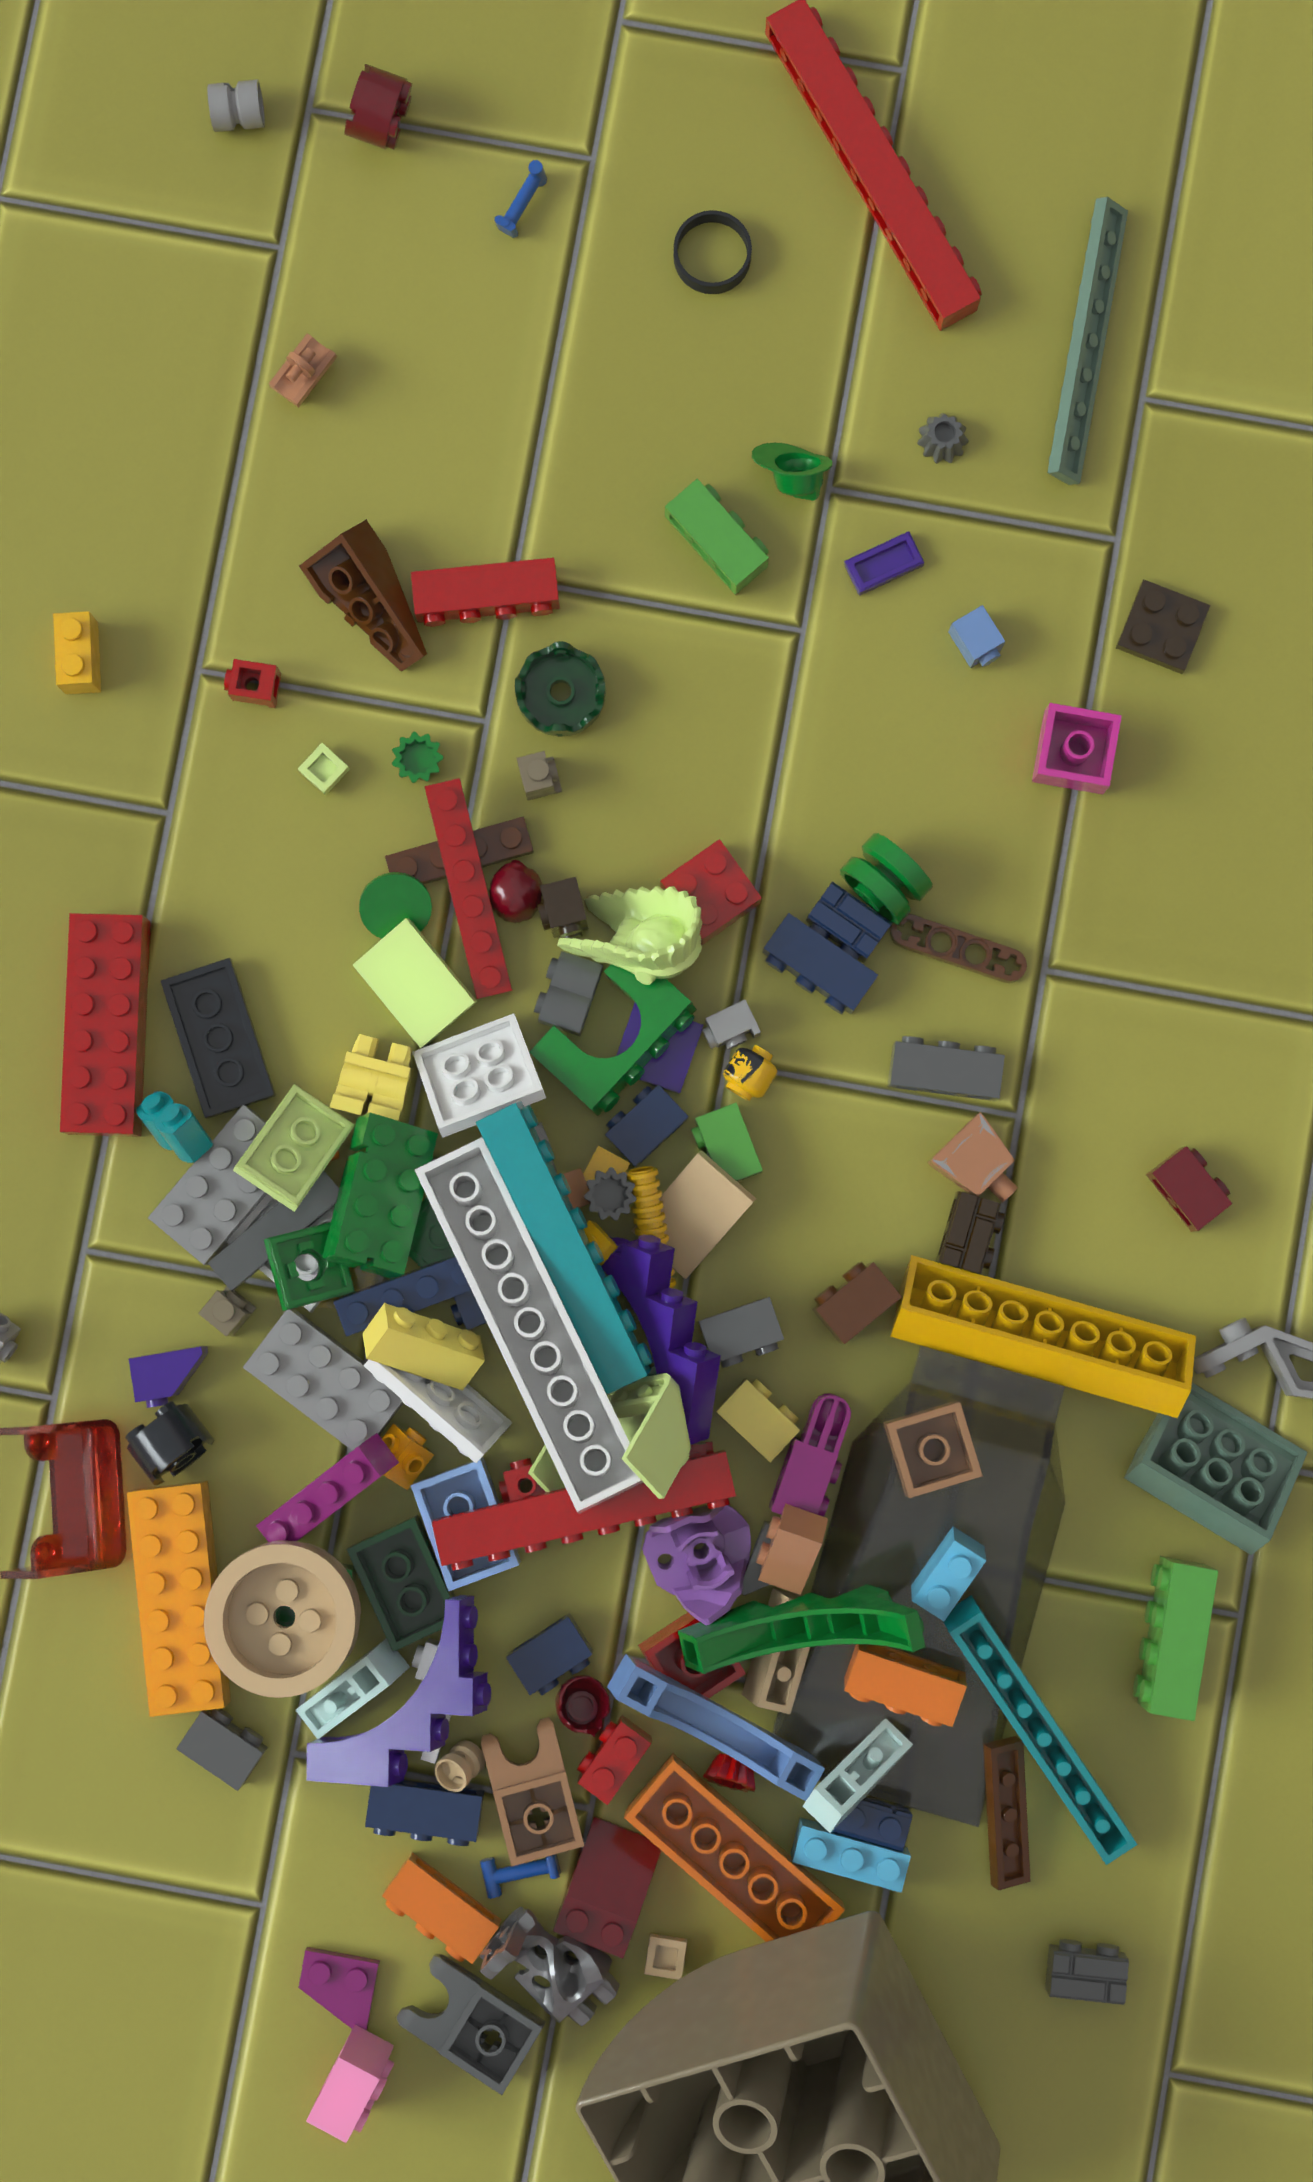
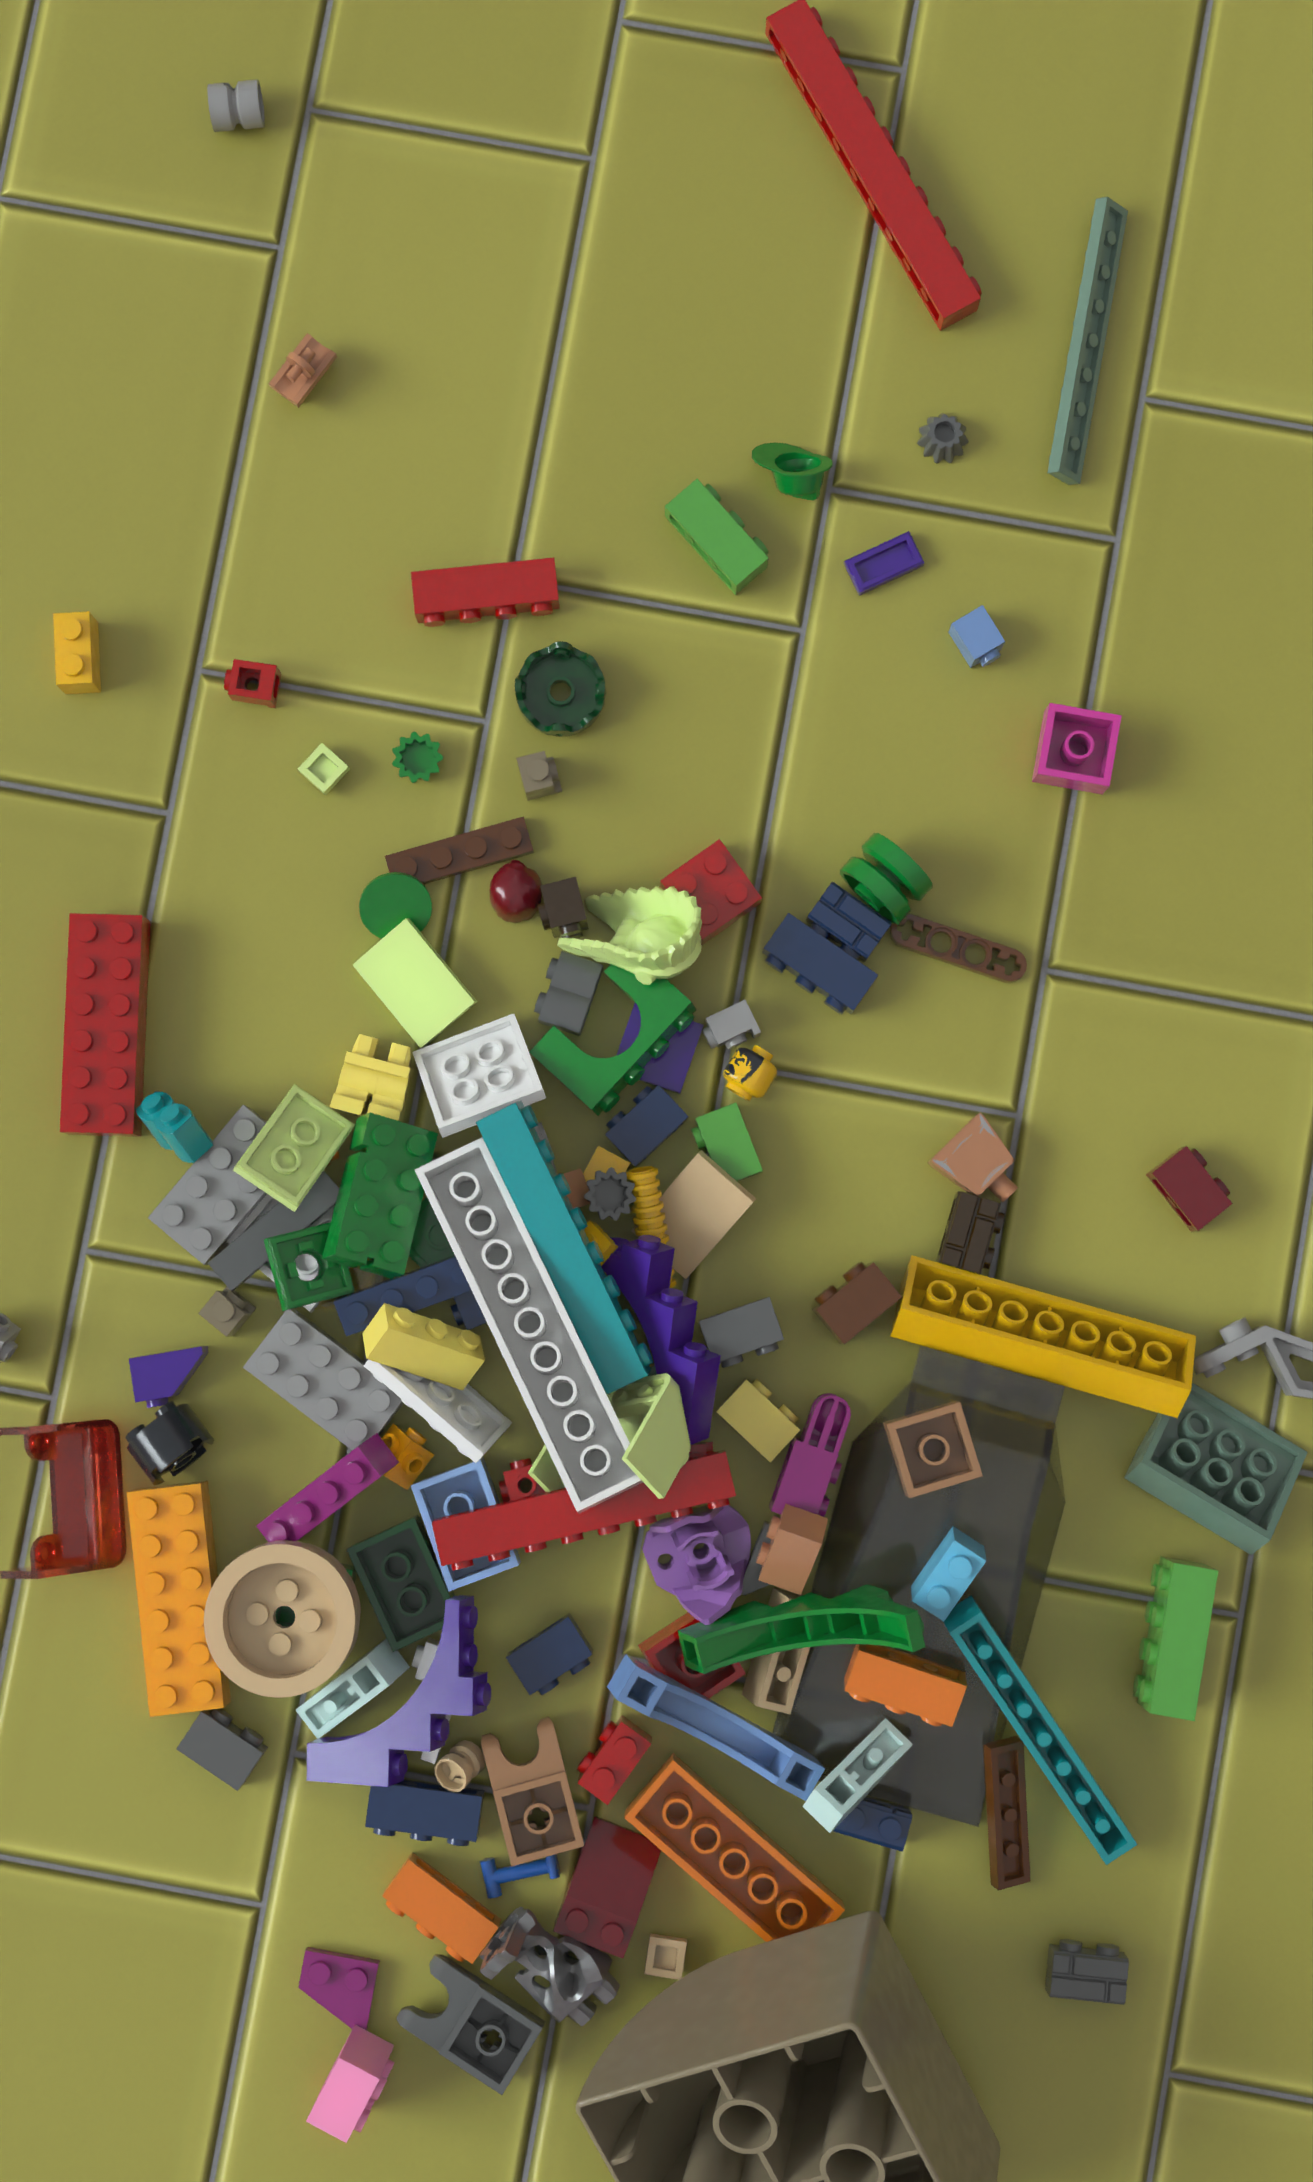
(218, 1038): black plate -> none
(362, 583): reddish brown wedge -> none
(377, 107): dark red brick -> none
(468, 888): red plate -> none
(535, 179): blue piece -> none
(582, 1704): dark red hair -> none
(712, 216): black tyre -> none
(730, 1773): red piece -> none
(849, 1856): medium azure brick -> none
(946, 1069): dark grey brick -> none
(1163, 626): dark brown plate -> none

